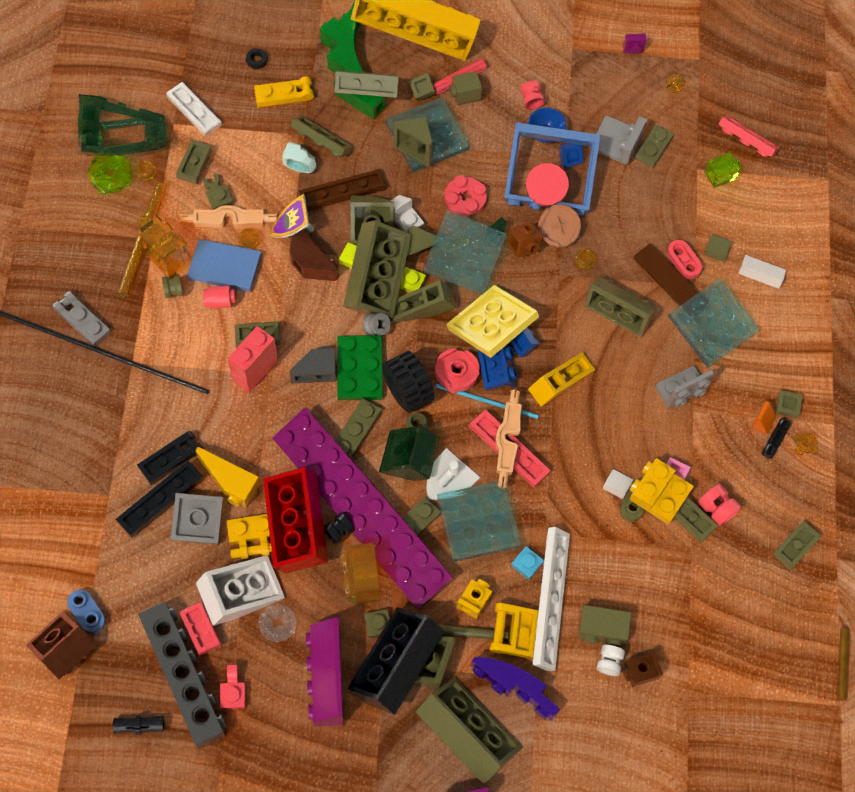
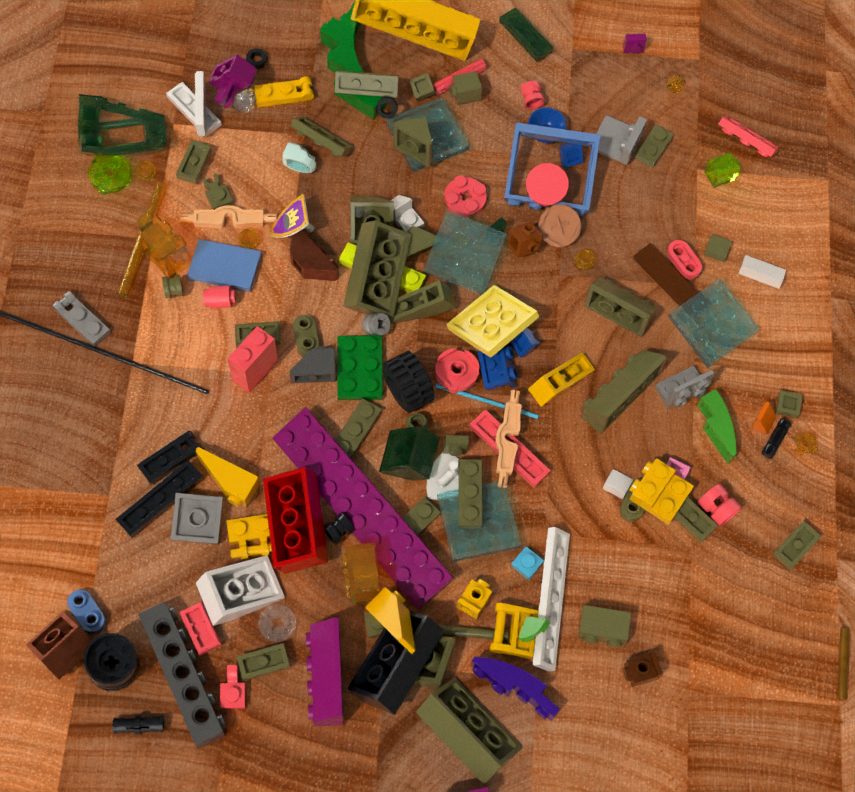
(99, 657): none -> black wheel
(200, 103): none -> white tile
(230, 78): none -> magenta brick
(245, 100): none -> clear cone
(263, 662): none -> olive plate
(305, 334): none -> olive plate
(343, 189): reddish brown tile -> none
(379, 107): none -> black piece
(394, 616): none -> yellow slope
(455, 445): none -> olive plate
(470, 494): none -> olive plate
(526, 34): none -> clear green plate
(533, 627): none -> bright green tile
(610, 660): white wheel -> none
(622, 390): none -> olive slope
(718, 424): none -> bright green slope

